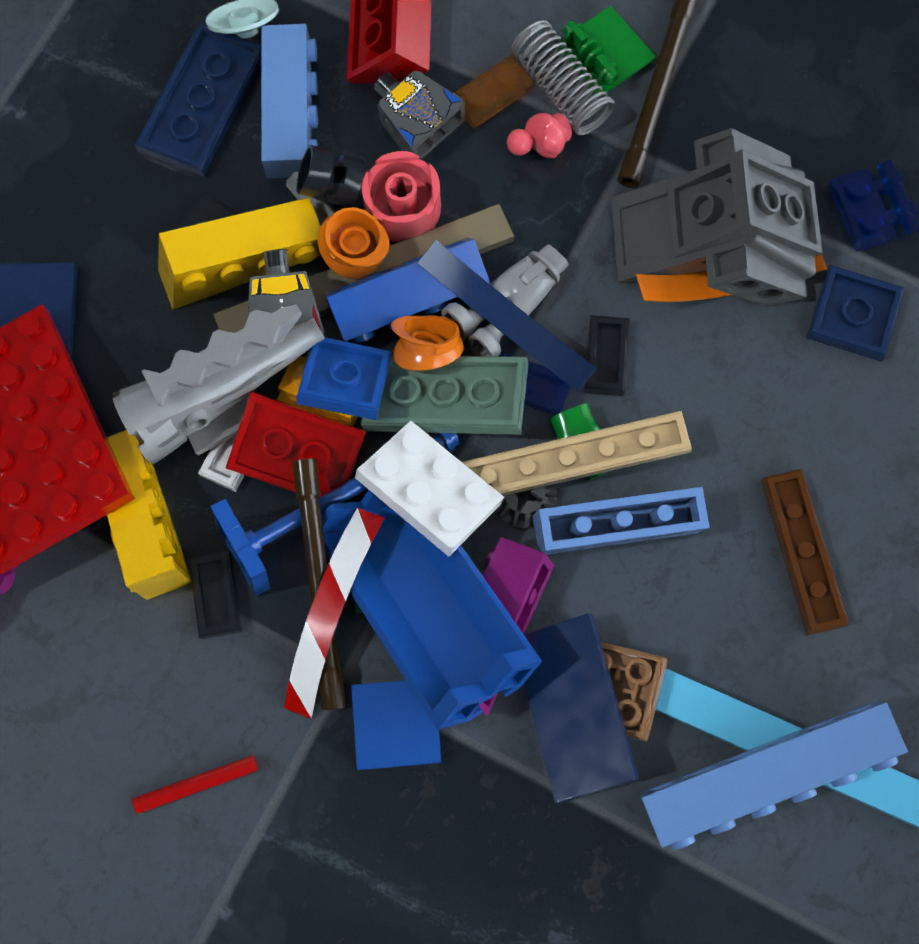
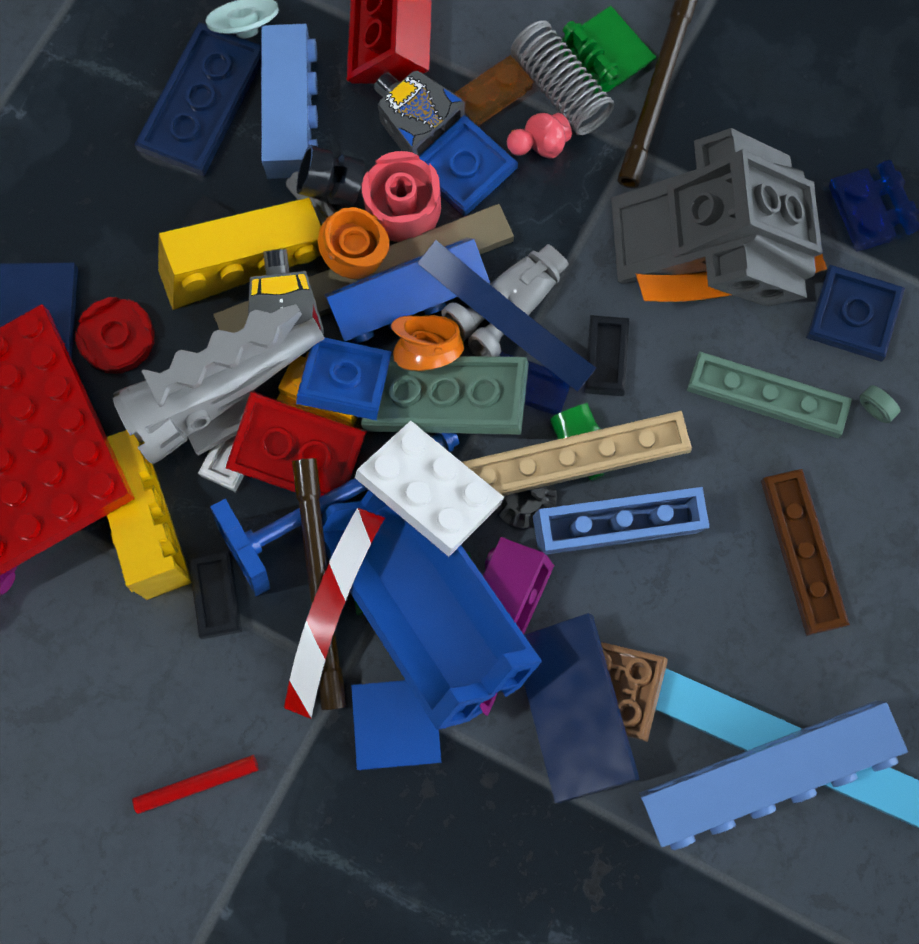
(115, 335): none -> red tile
(468, 164): none -> blue tile
(769, 395): none -> sand green tile
(879, 404): none -> sand green tile

